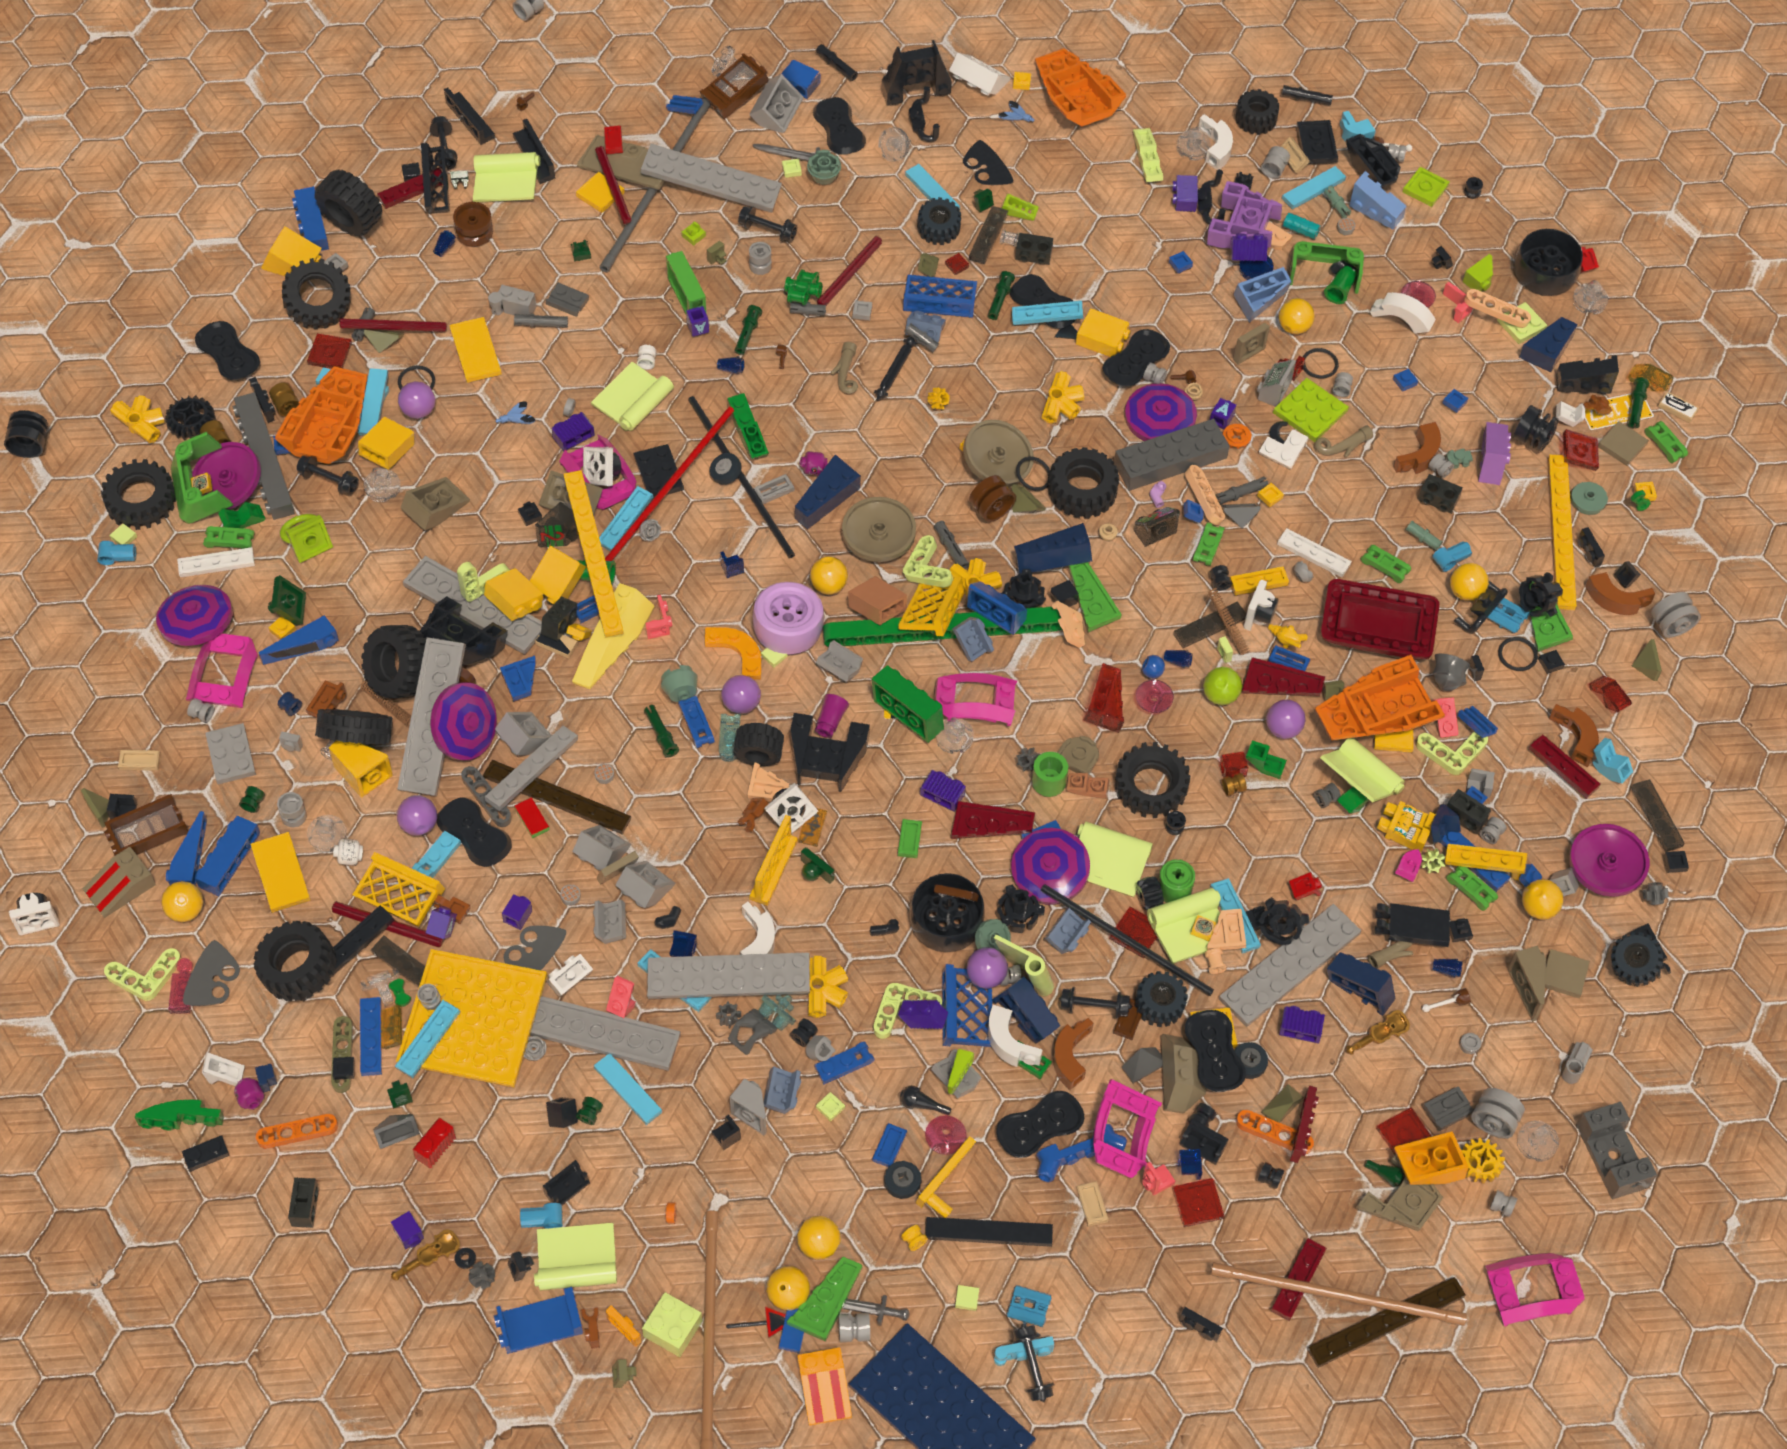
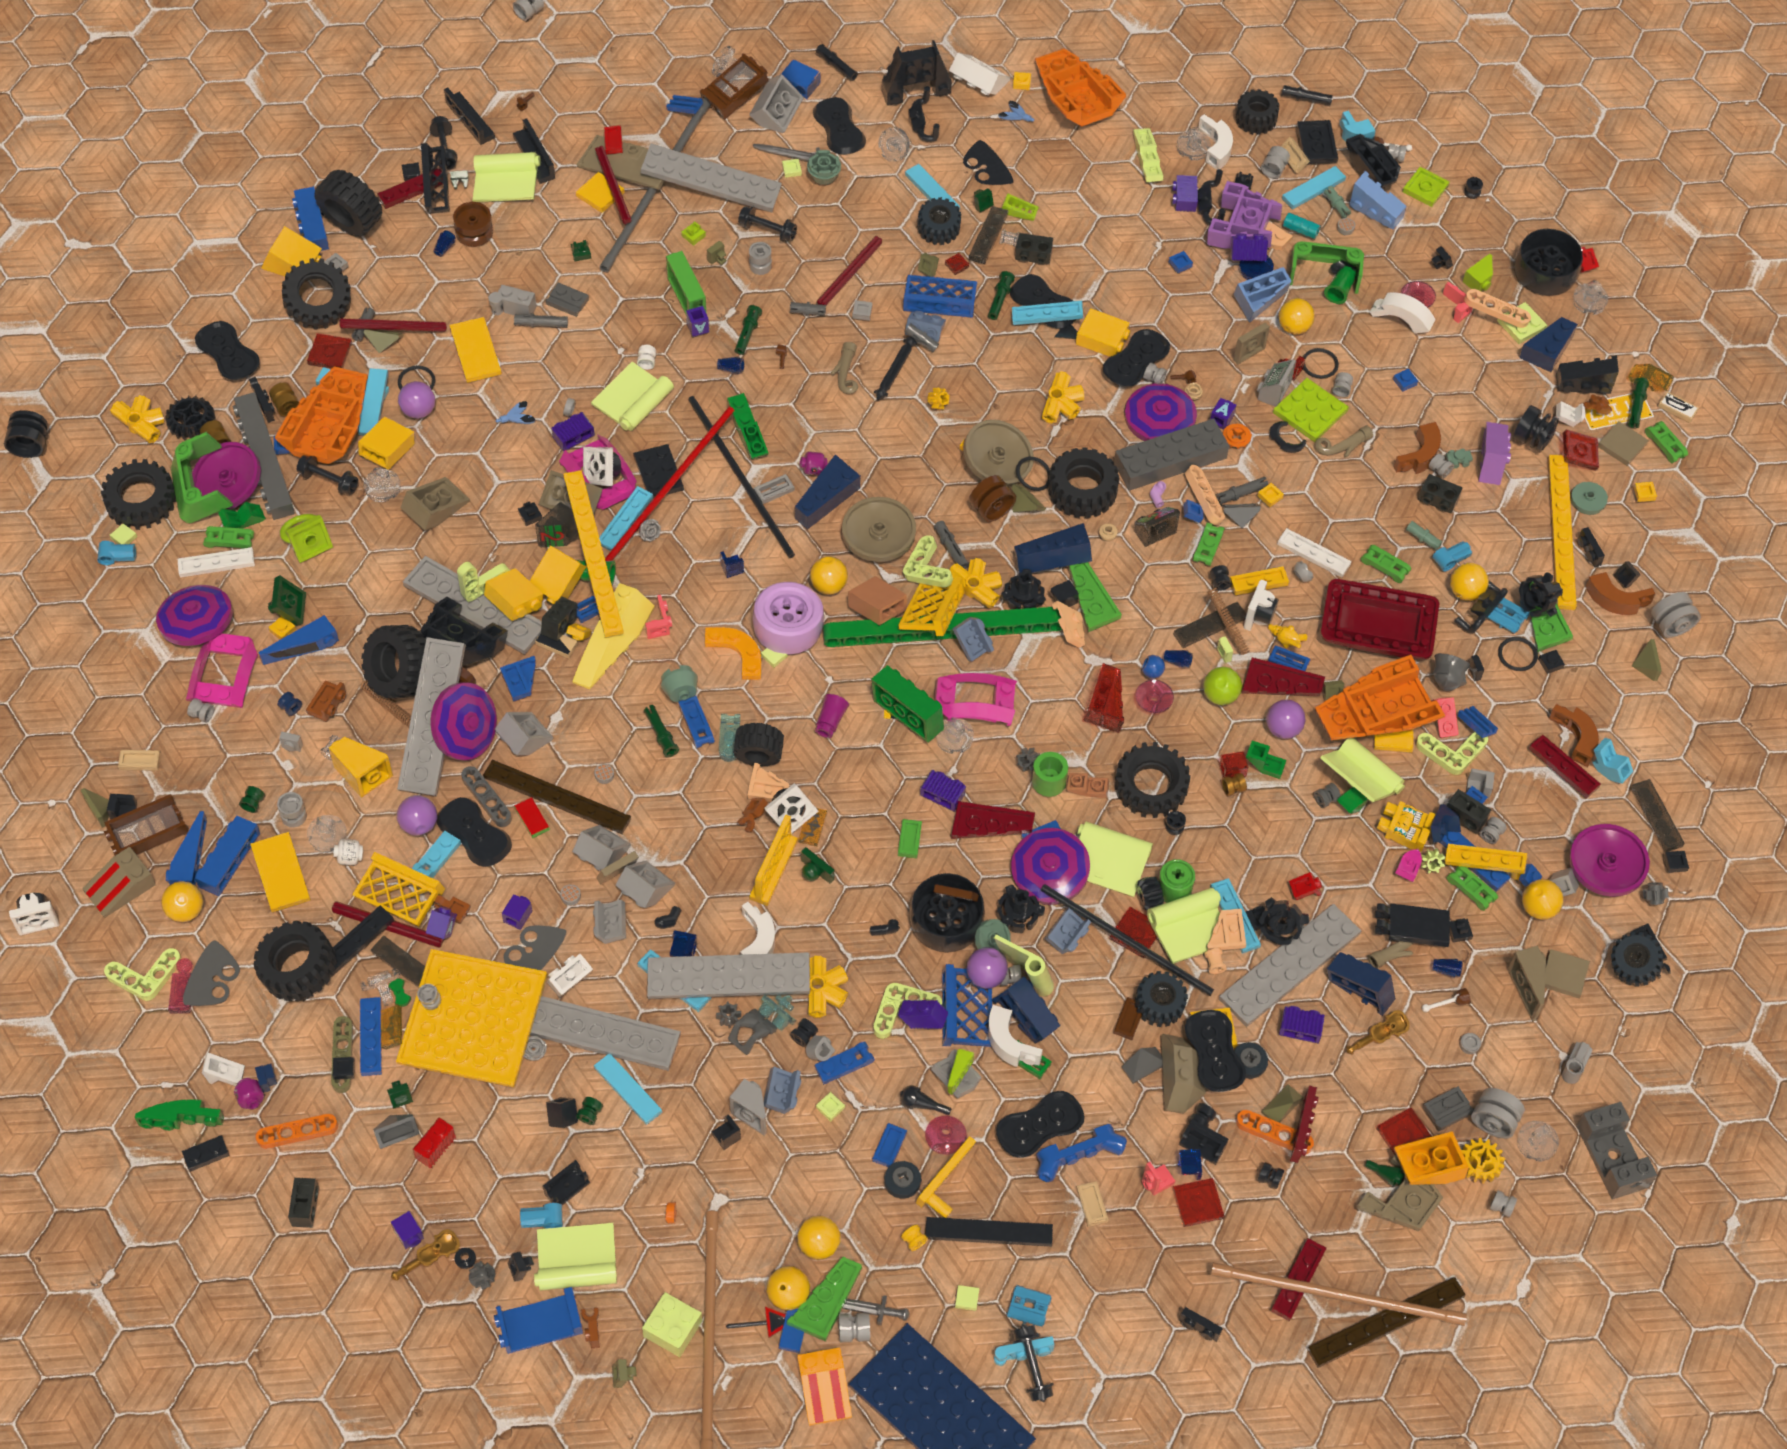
(202, 482): tile -> none
(230, 753): light grey plate -> none
(353, 726): black tyre -> none
(427, 1039): medium azure tile -> none
(531, 768): light grey plate -> none
(620, 997): coral bracket -> none
(624, 1325): light orange plate -> none
(725, 468): black wheel -> none
(741, 694): medium lavender piece -> none
(803, 287): green axle -> none
(826, 757): black wedge -> none
(840, 661): light grey bracket -> none
(996, 607): blue slope -> none
(1066, 1066): dark orange arch -> none
(1069, 999): black piece -> none
(1080, 754): dark tan tile -> none
(1136, 1103): dark pink wedge -> none
(1203, 928): tile -> none
(1286, 453): white plate -> none
(1455, 400): blue plate -> none
(1507, 1298): dark pink wedge -> none
(1612, 693): clear red slope -> none
(1641, 503): green piece -> none

